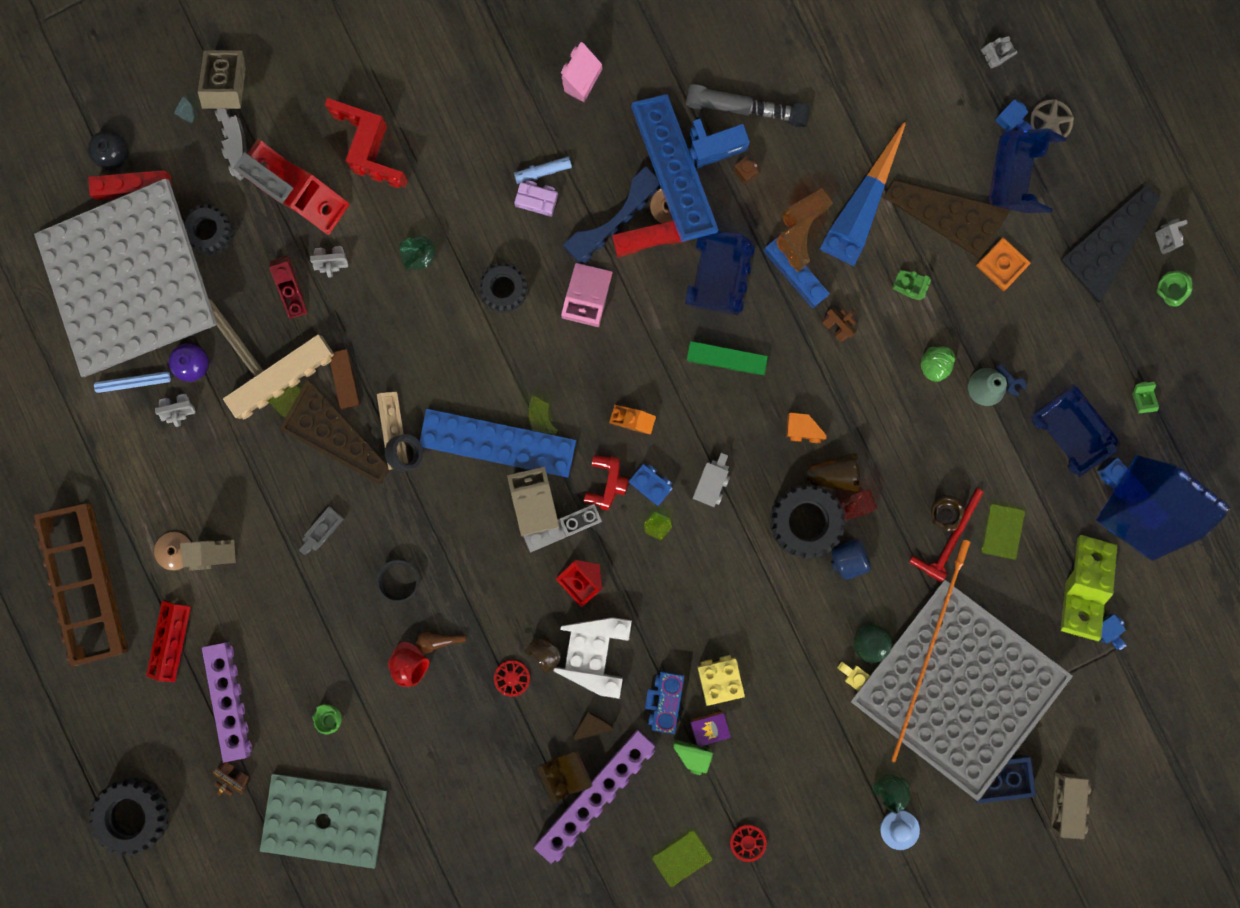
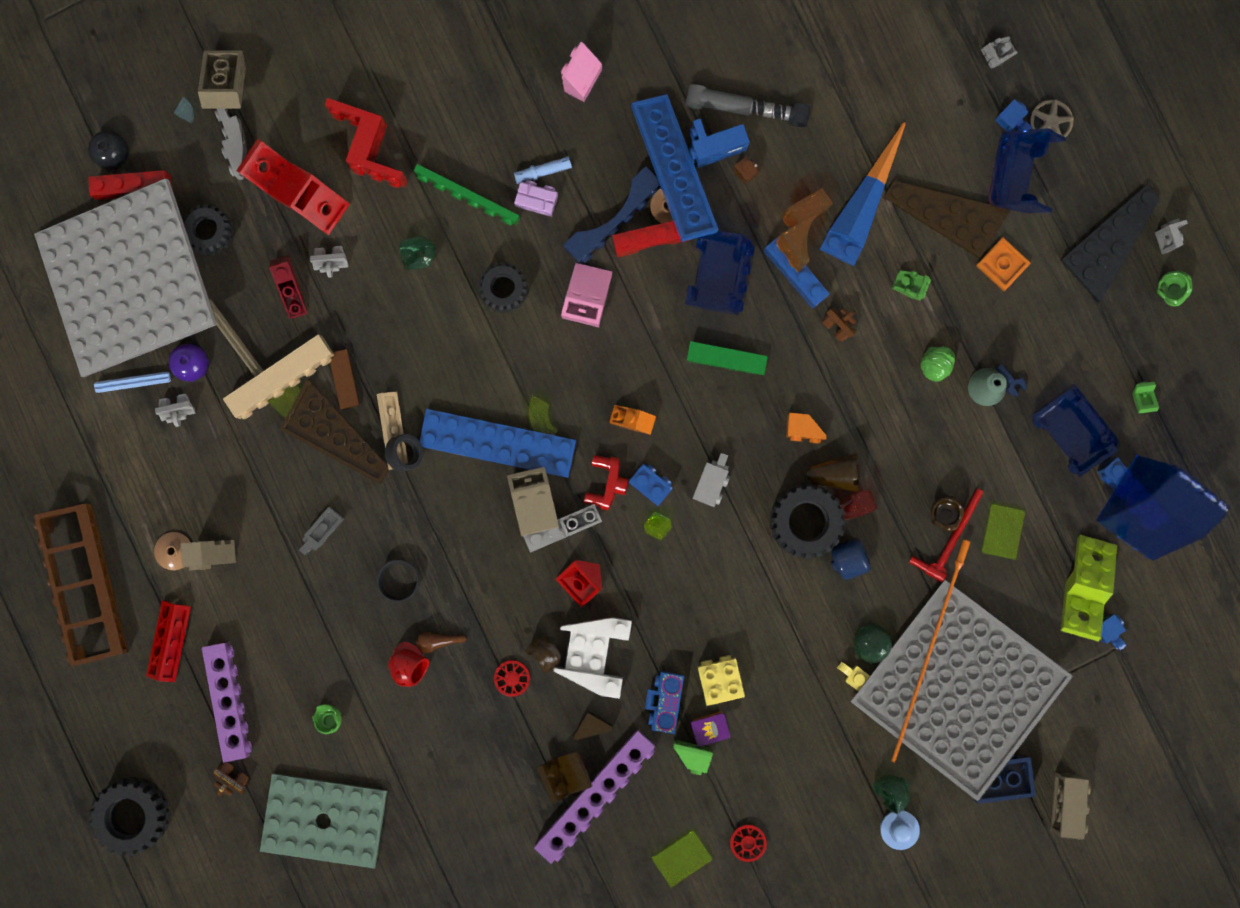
(263, 178): dark grey plate -> none
(460, 192): none -> green plate

